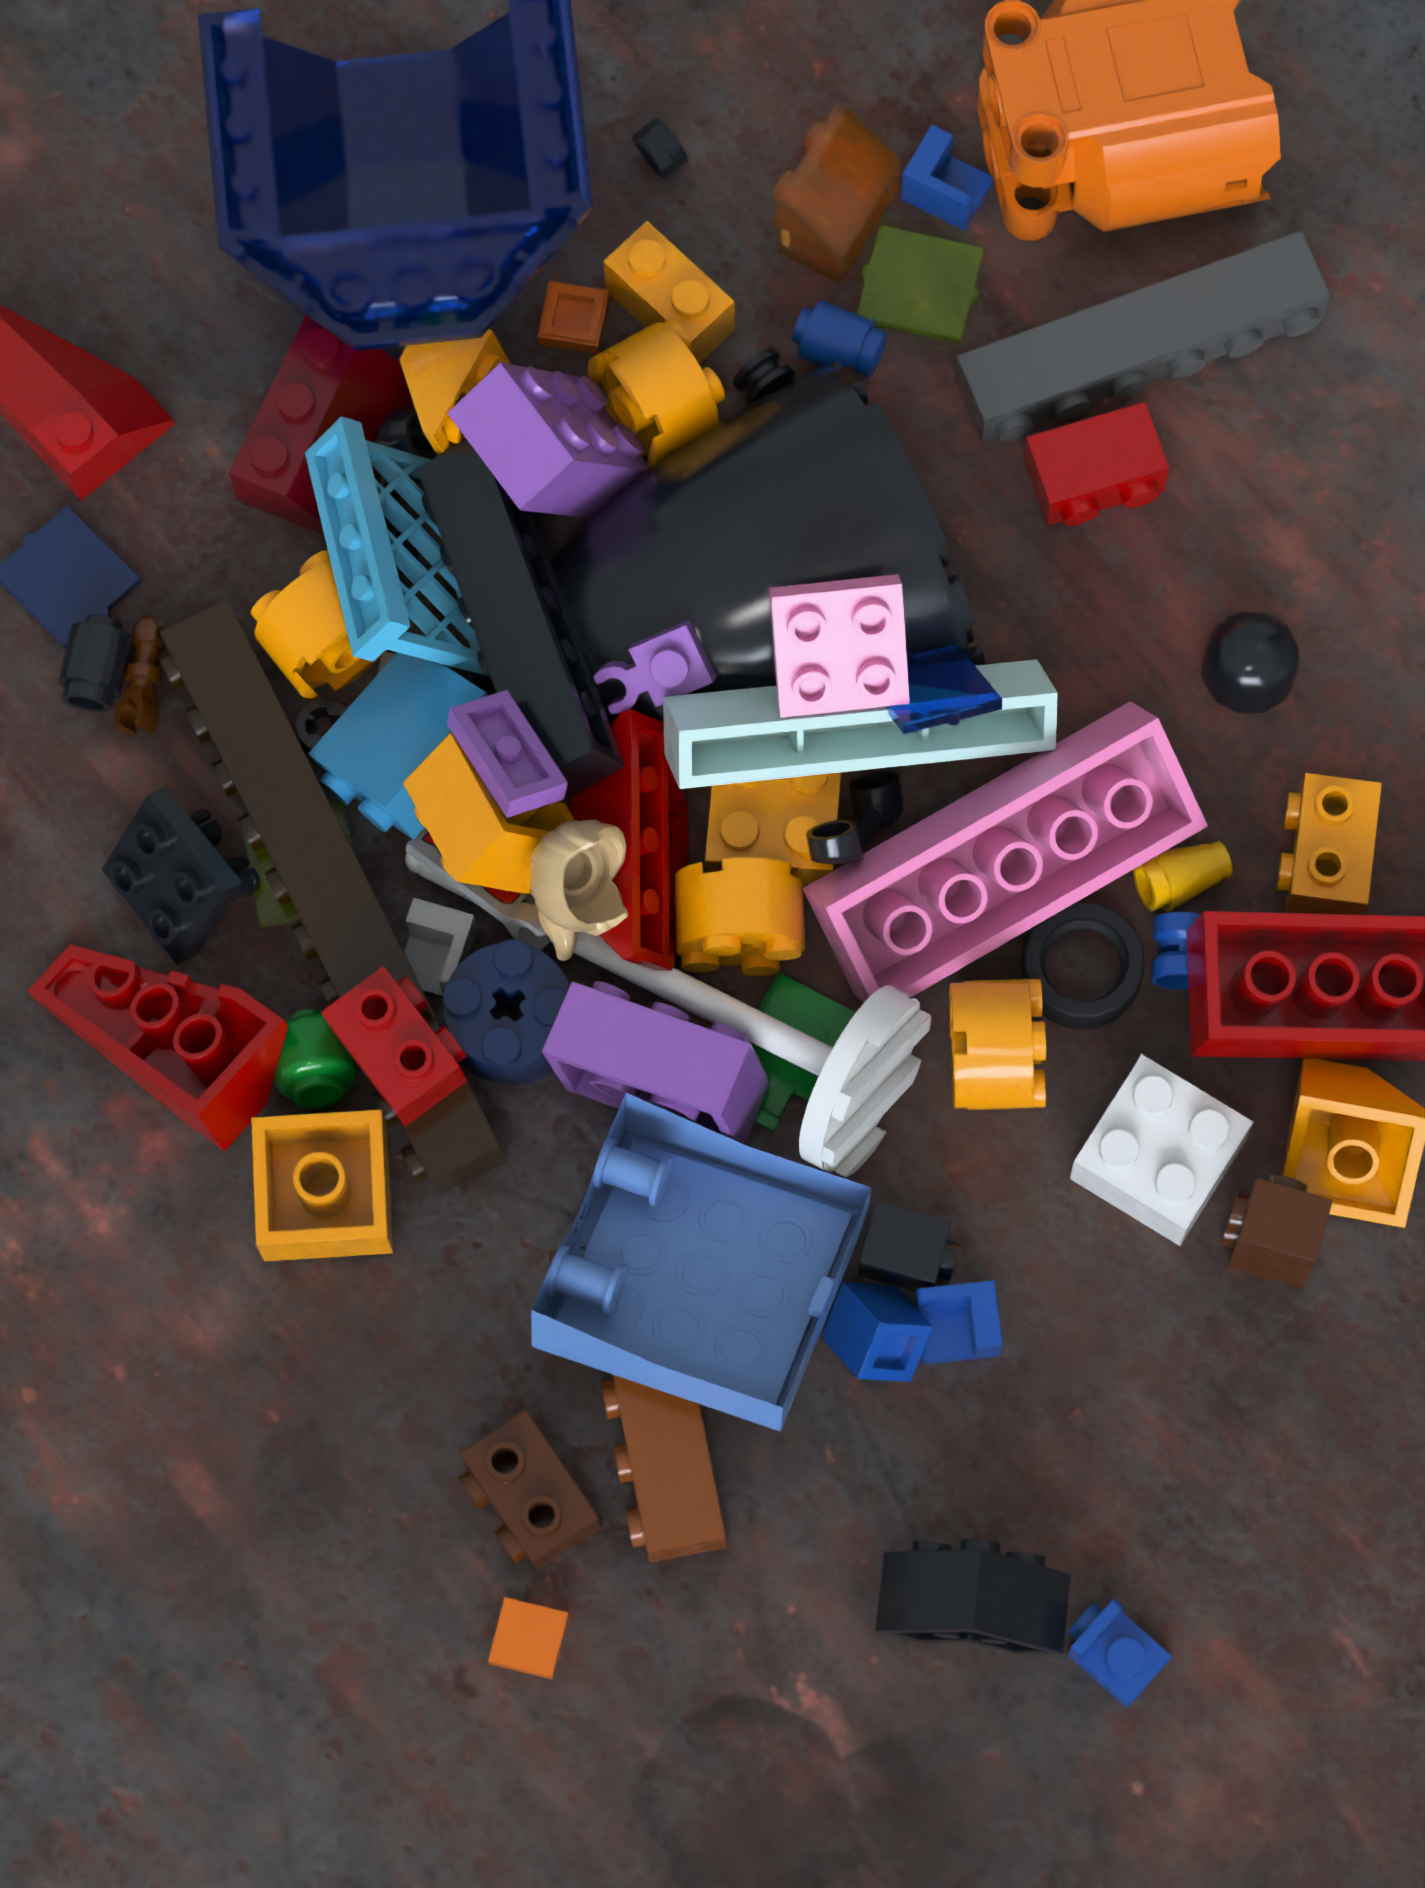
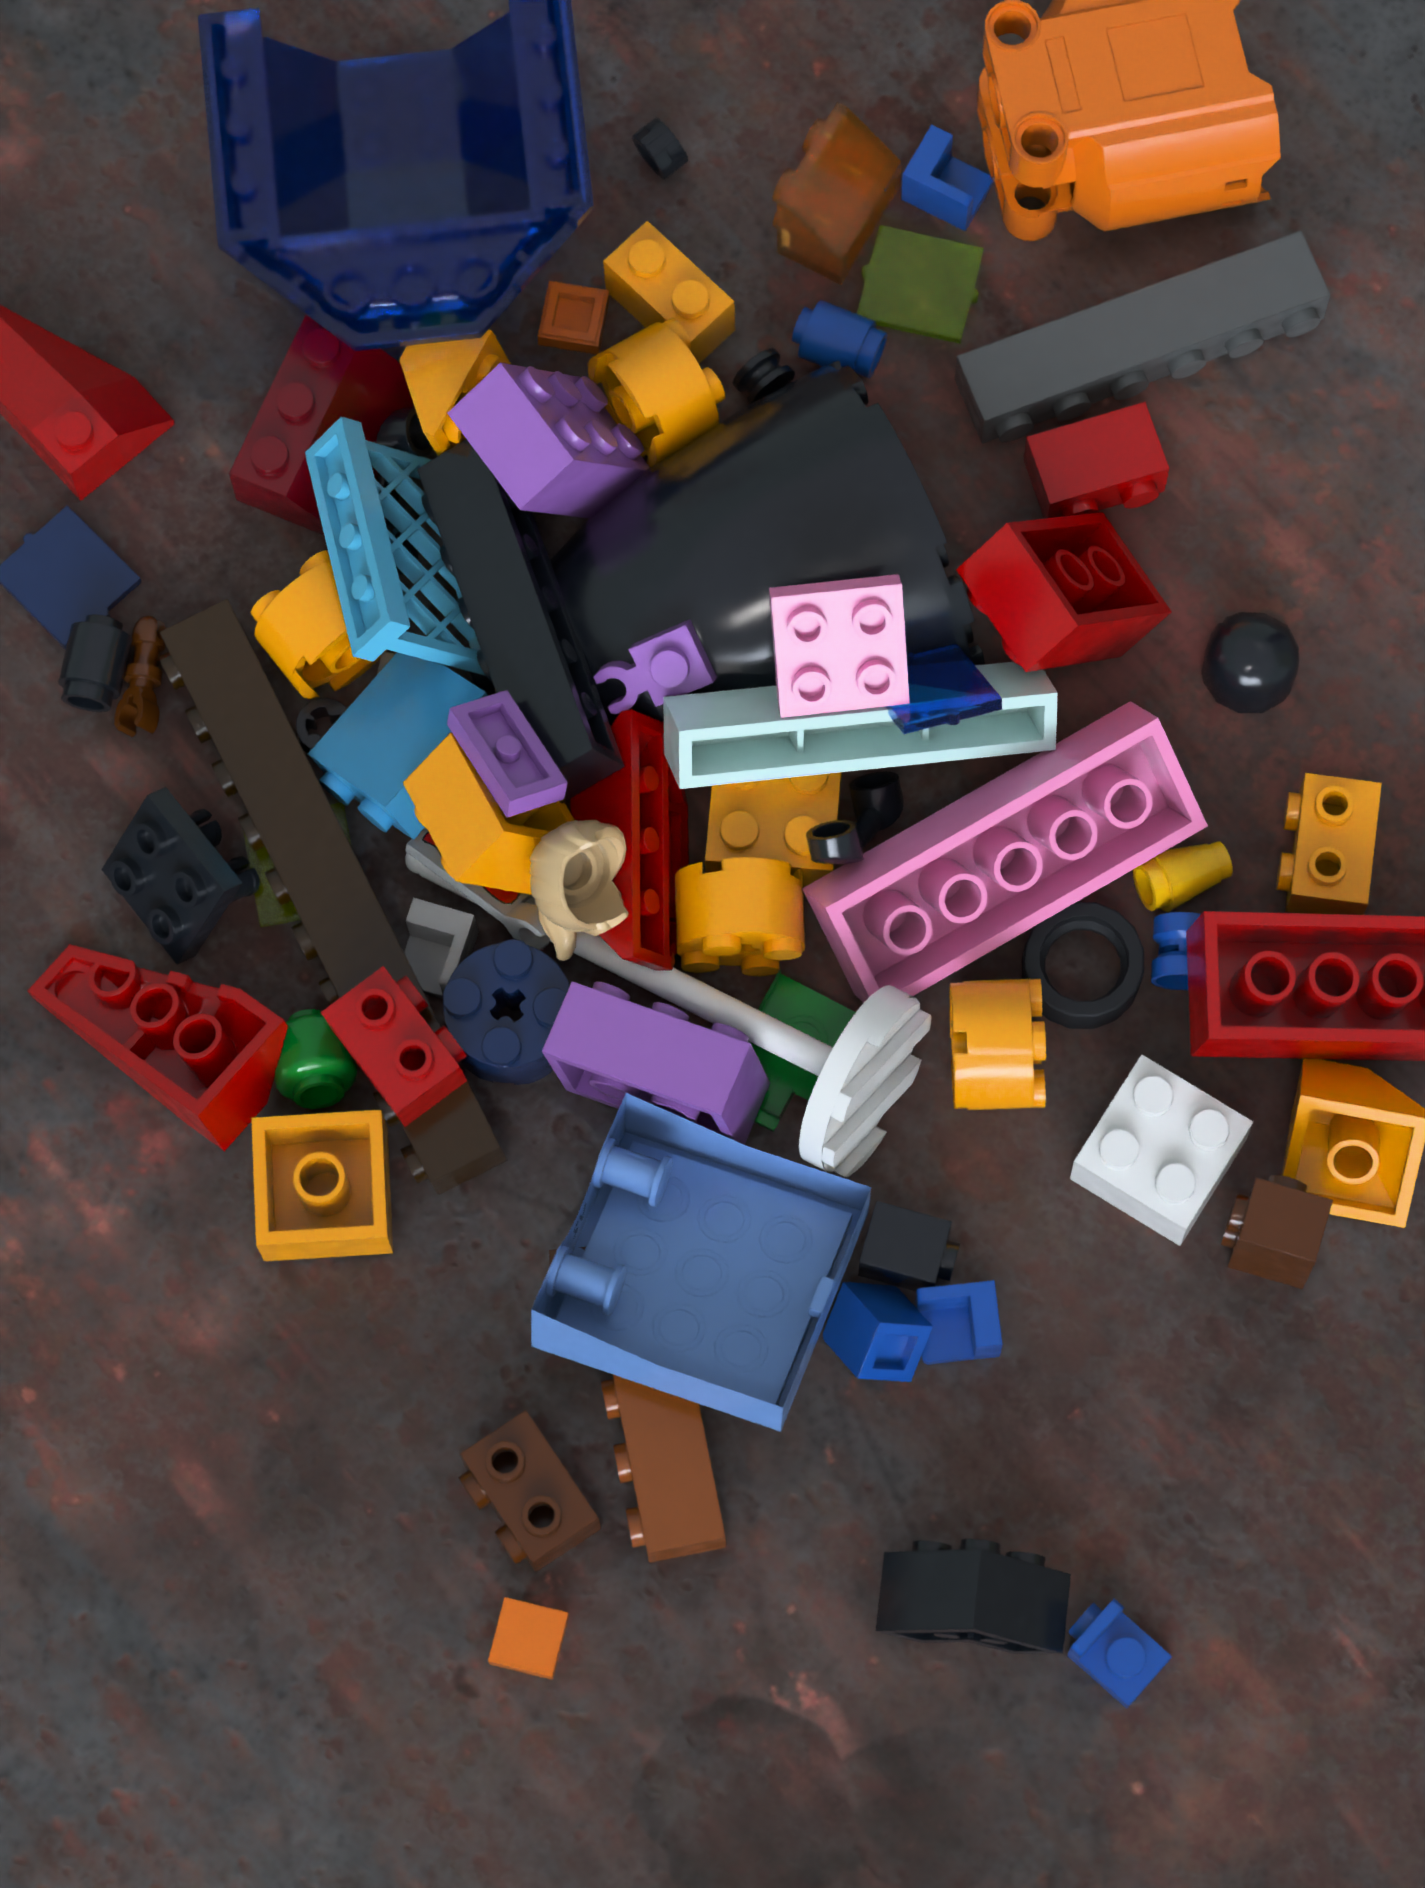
(1062, 591): none -> red brick

